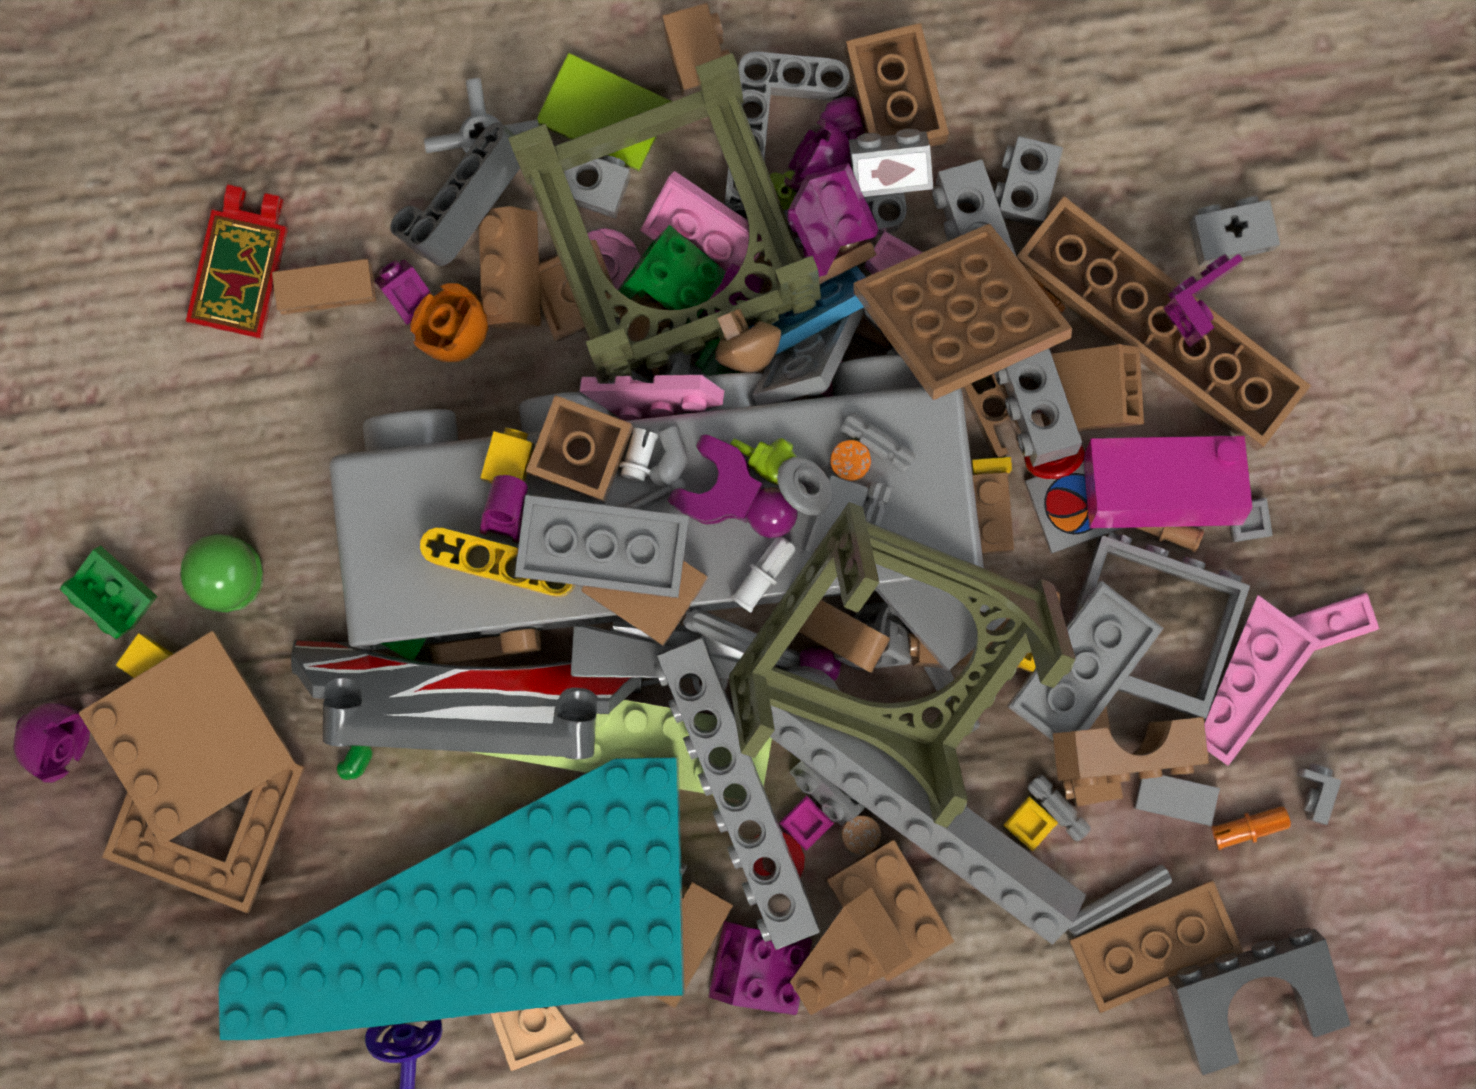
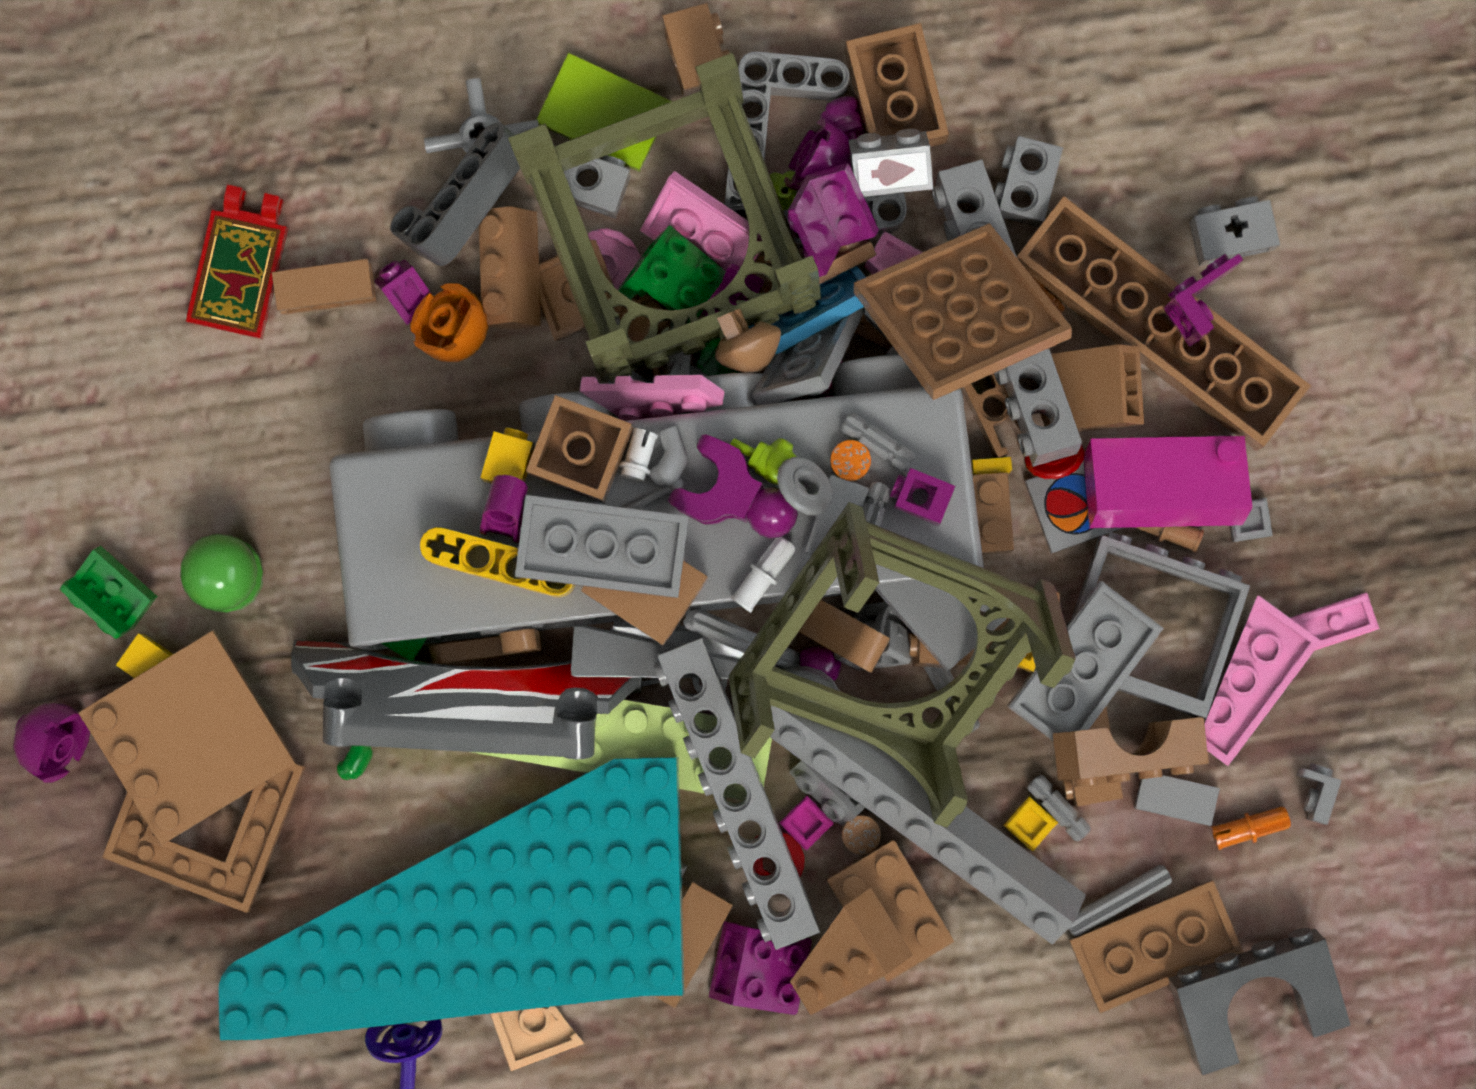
(937, 491): none -> magenta brick

